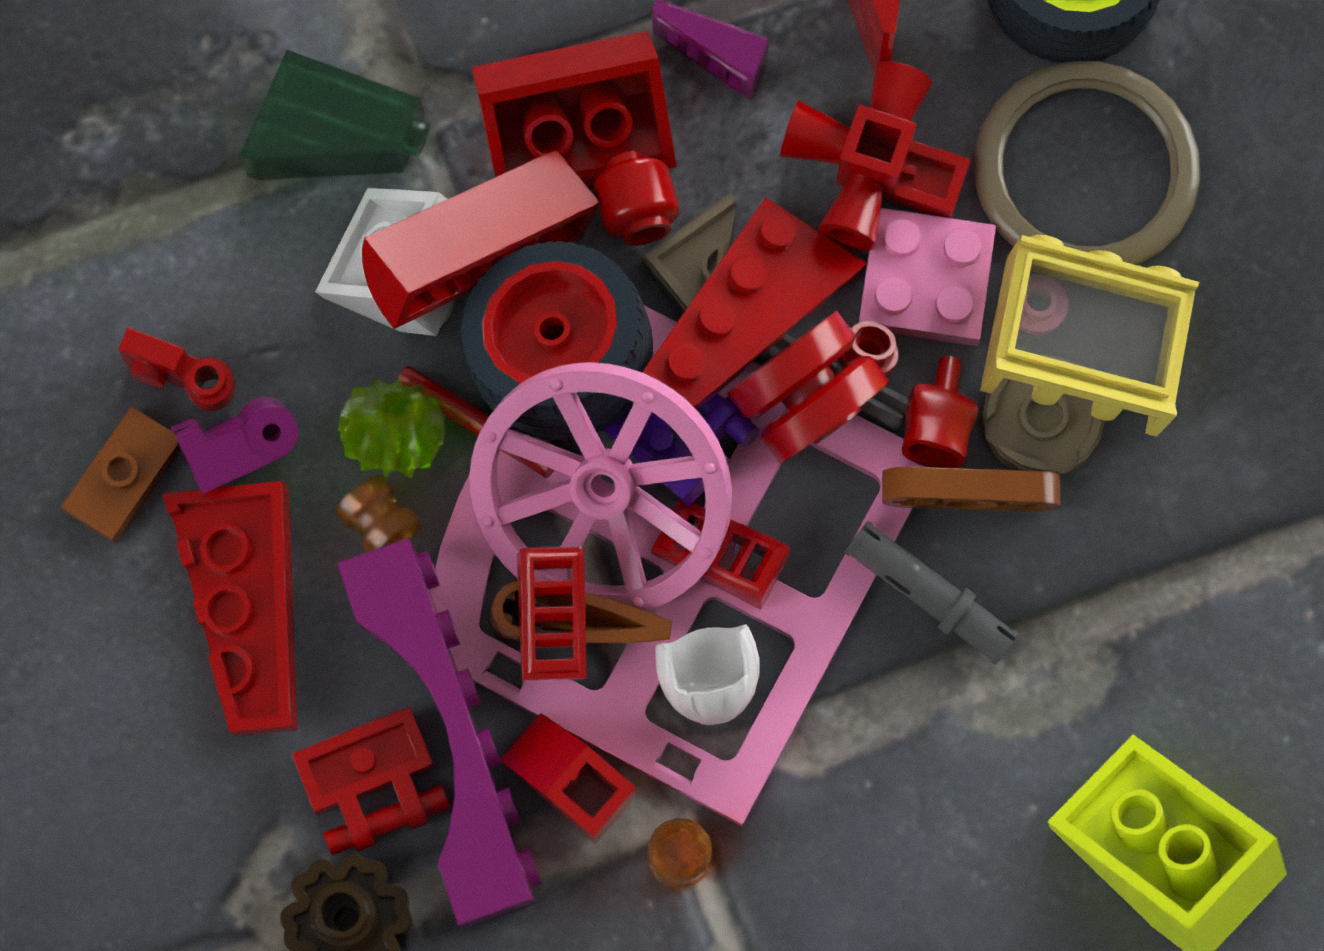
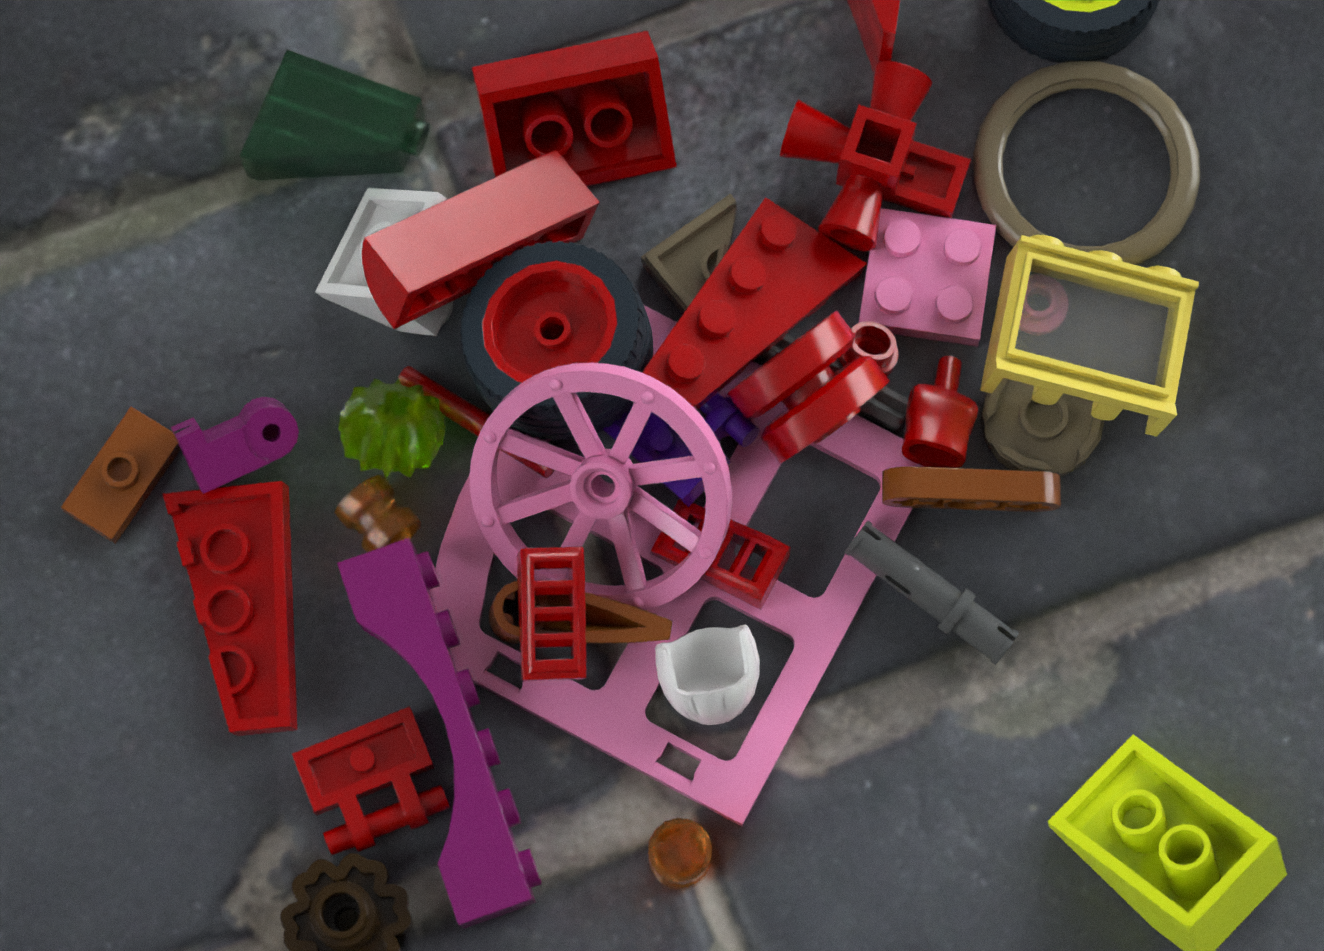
(160, 361): red plate -> none
(570, 777): red slope -> none
(636, 198): red head -> none
(718, 47): magenta slope -> none

